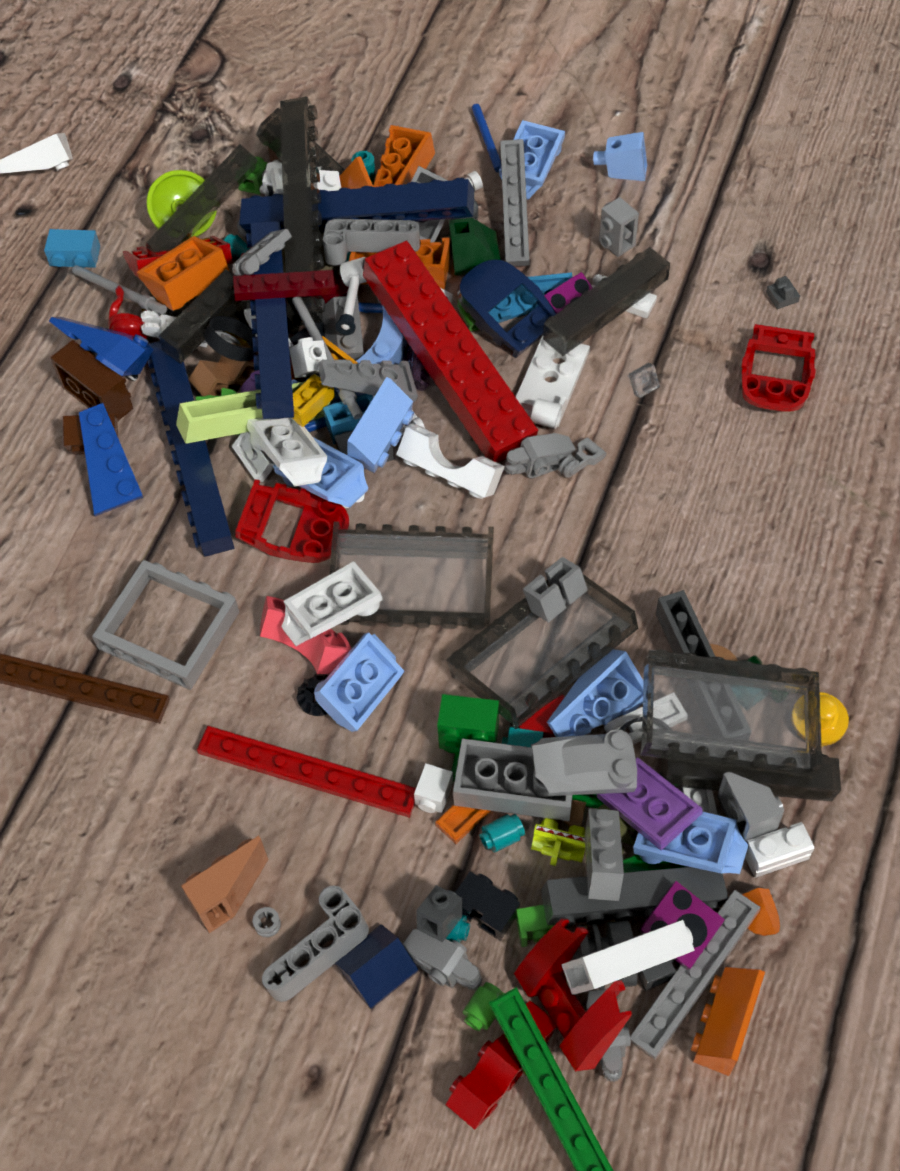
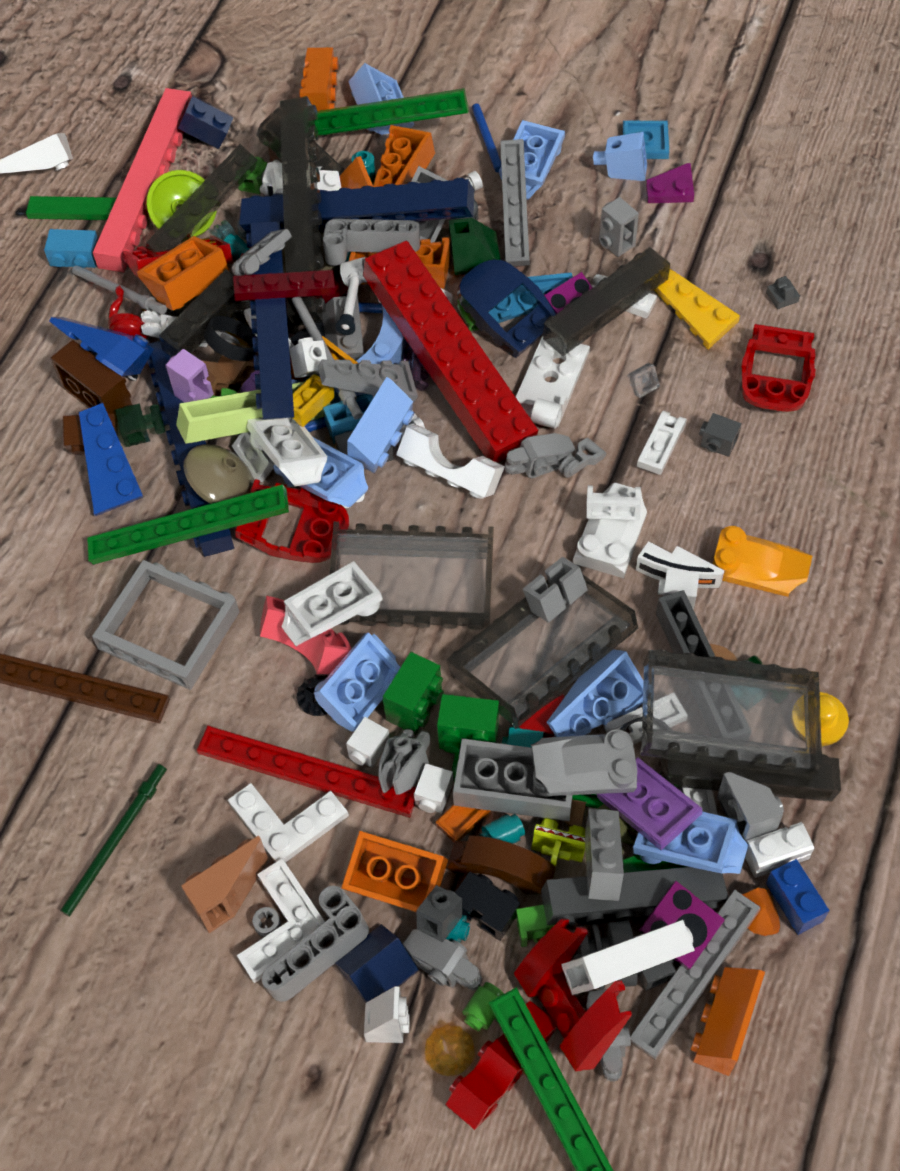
(69, 208): none -> green tile
(134, 424): none -> clear green brick
(145, 792): none -> dark green bar
(151, 161): none -> coral brick
(188, 524): none -> green plate
(189, 377): none -> lavender brick
(206, 122): none -> dark blue slope
(217, 473): none -> dark tan dish
(223, 230): none -> clear light blue bush
(289, 839): none -> white plate
(296, 908): none -> white plate
(320, 77): none -> orange wedge
(367, 743): none -> white brick
(371, 86): none -> light blue slope
(387, 1017): none -> white slope
(392, 112): none -> green tile
(393, 871): none -> orange slope
(403, 761): none -> light grey hinge
(413, 693): none -> green brick
(446, 1064): none -> clear yellow gear
(501, 860): none -> reddish brown arch
(610, 542): none -> white slope
(613, 505): none -> white hinge
(655, 136): none -> dark azure tile
(655, 561): none -> white slope
(661, 443): none -> white plate
(671, 186): none -> magenta wing
(678, 581): none -> white brick
(701, 311): none -> yellow wing
(720, 434): none -> dark grey brick
(760, 562): none -> light orange slope
(797, 896): none -> blue brick

